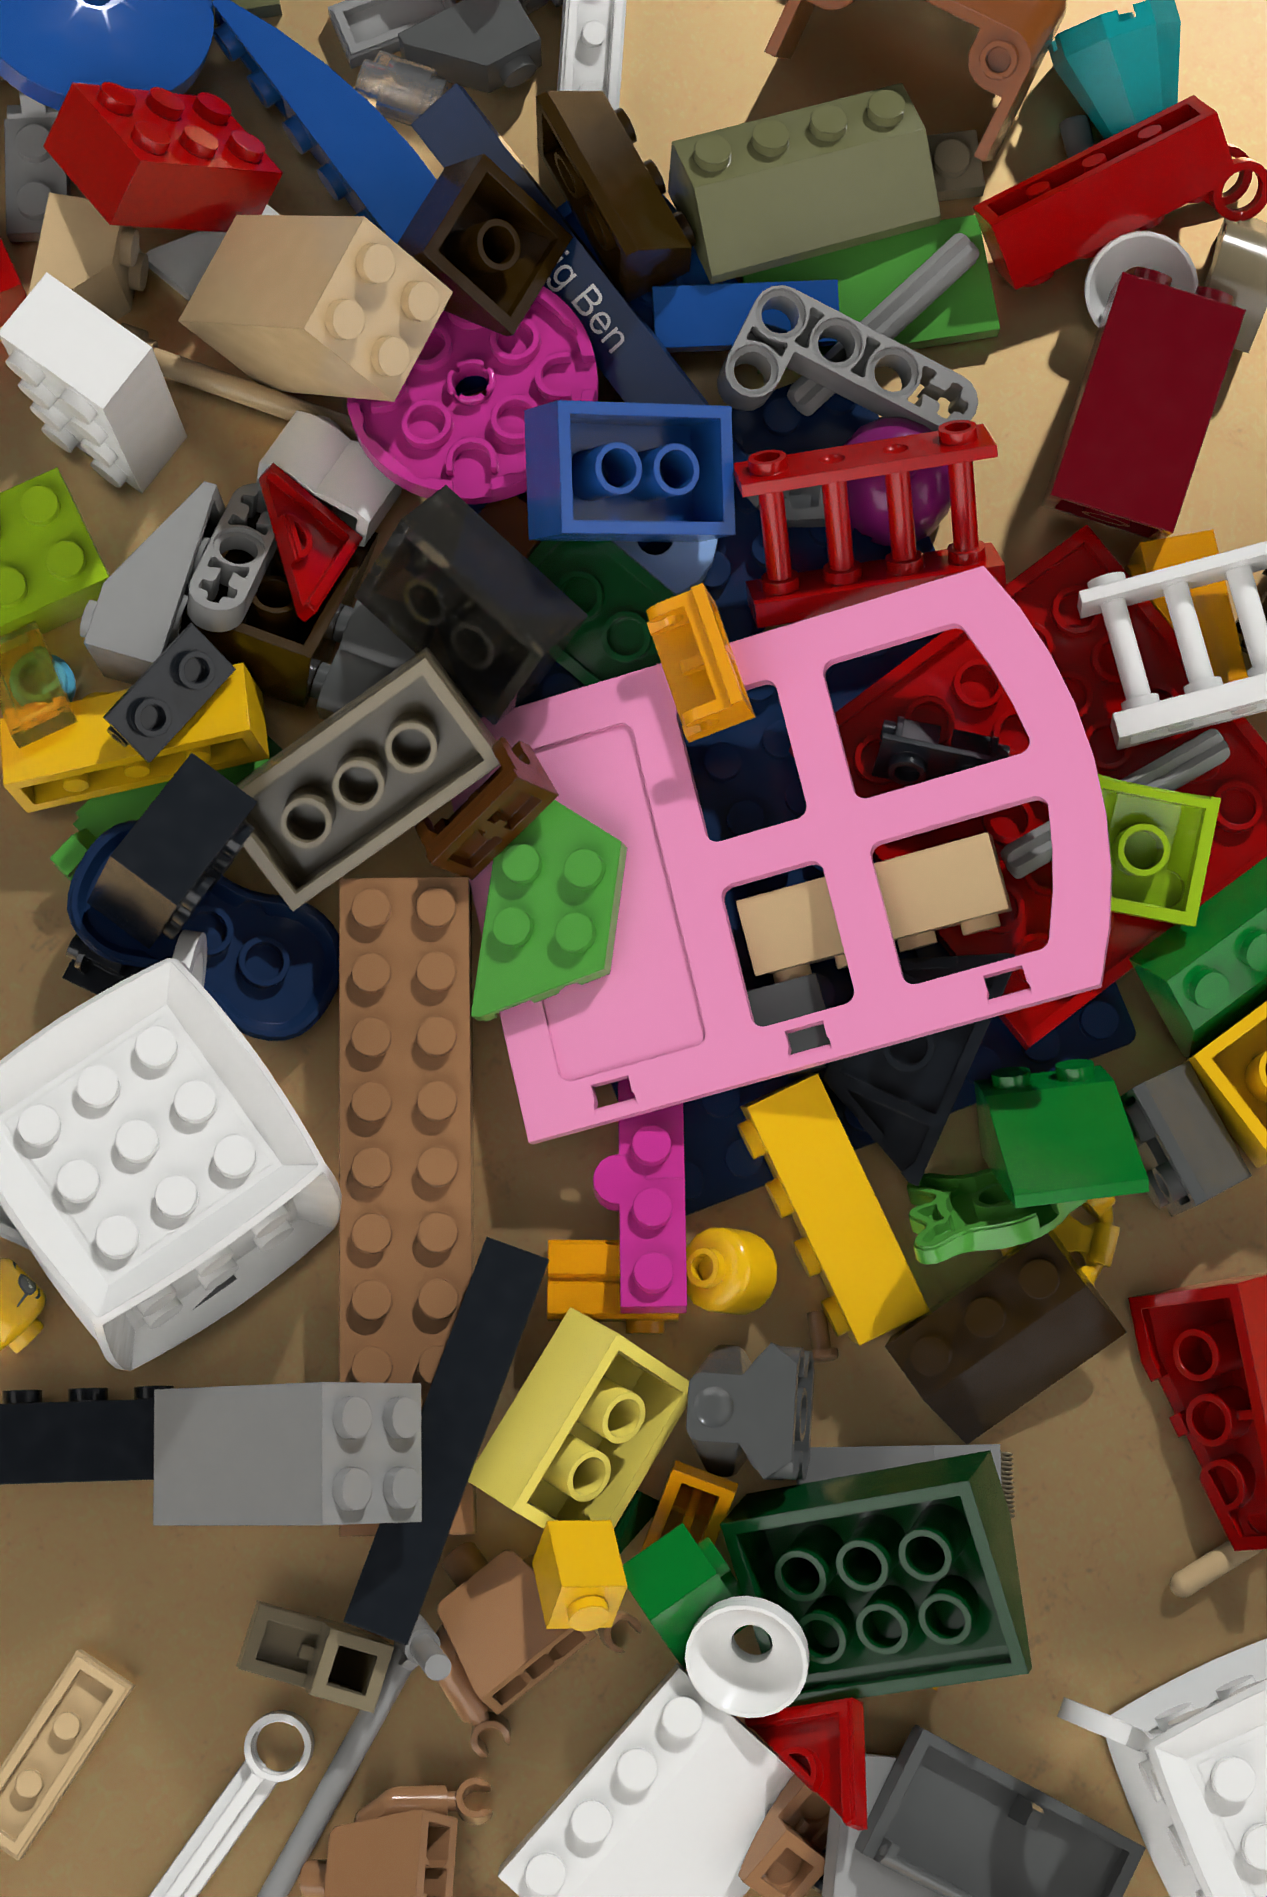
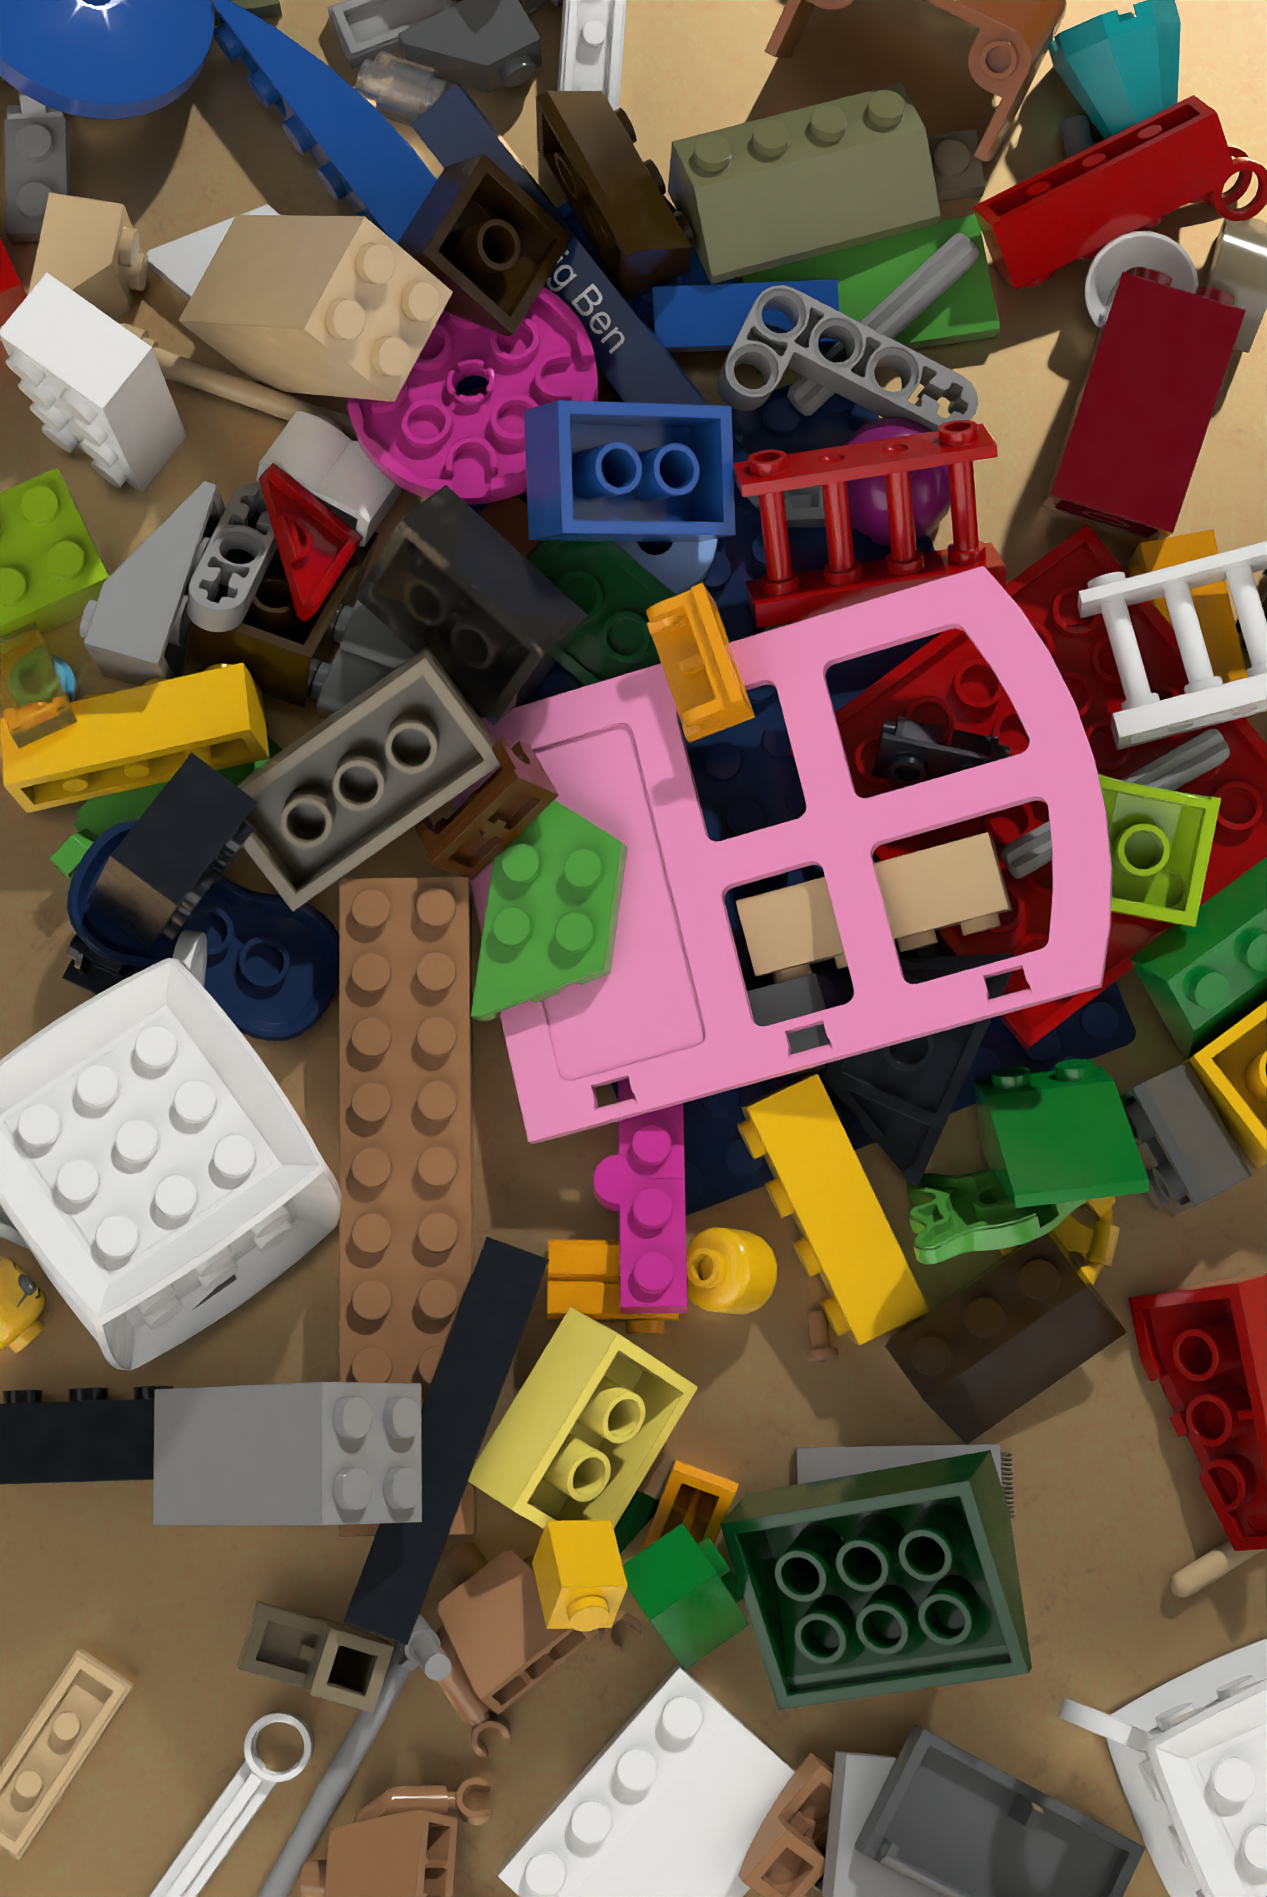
(160, 157): red brick -> none
(168, 694): black hinge -> none
(743, 1681): white piece -> none
(753, 1411): dark grey piece -> none
(824, 1750): red tile -> none

